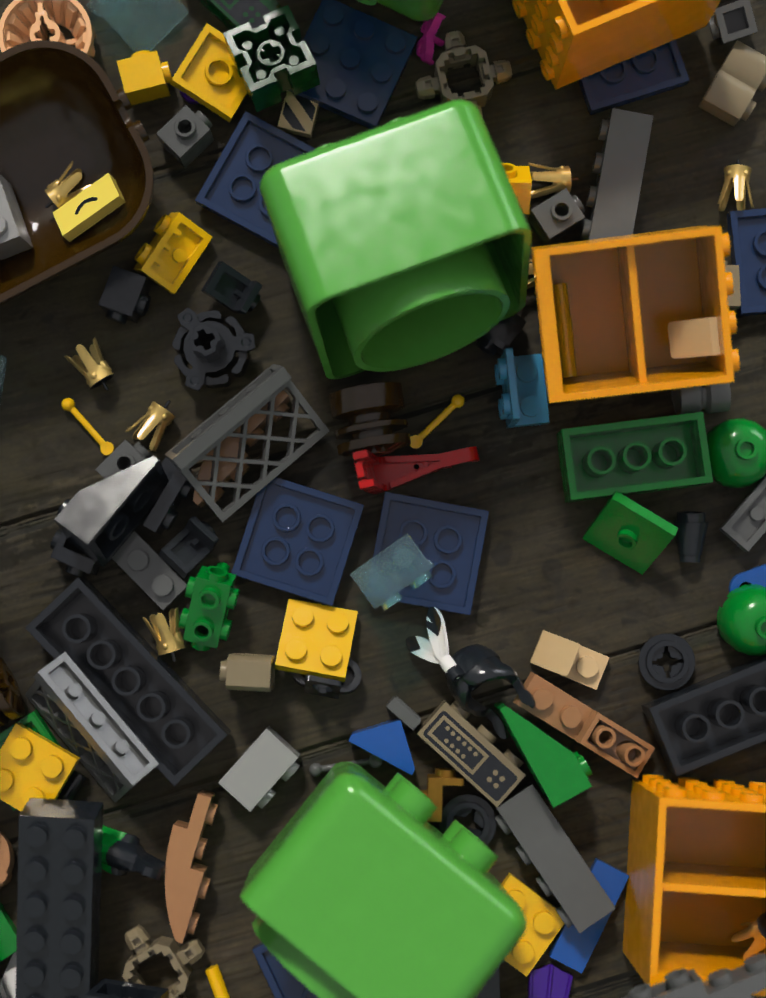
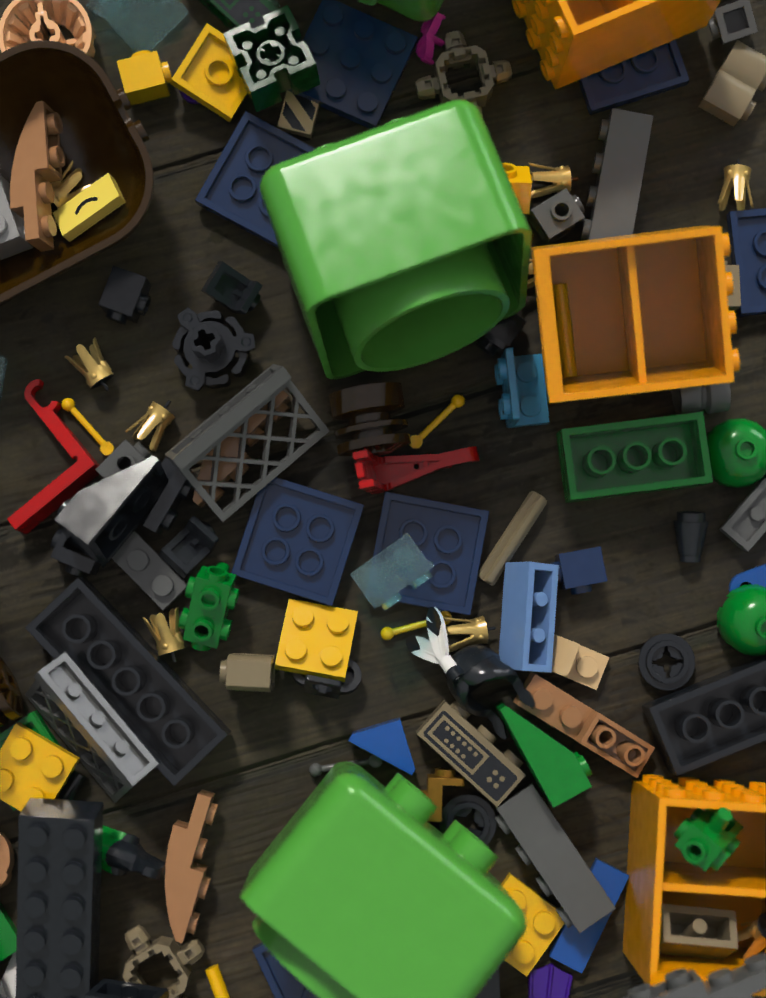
(35, 166): none -> medium nougat slope
(69, 481): none -> red hinge
(172, 251): yellow bracket -> none
(186, 135): dark grey brick -> none
(260, 769): light grey brick -> none
(388, 633): none -> yellow hinge
(403, 712): dark grey tile -> none
(474, 627): none -> pearl gold piece
(512, 537): none -> dark tan axle
(528, 616): none -> medium blue brick
(580, 569): none -> dark blue brick
(630, 532): green plate -> none
(694, 338): tan slope -> none
(697, 932): none -> dark tan brick
(708, 837): none -> green brick

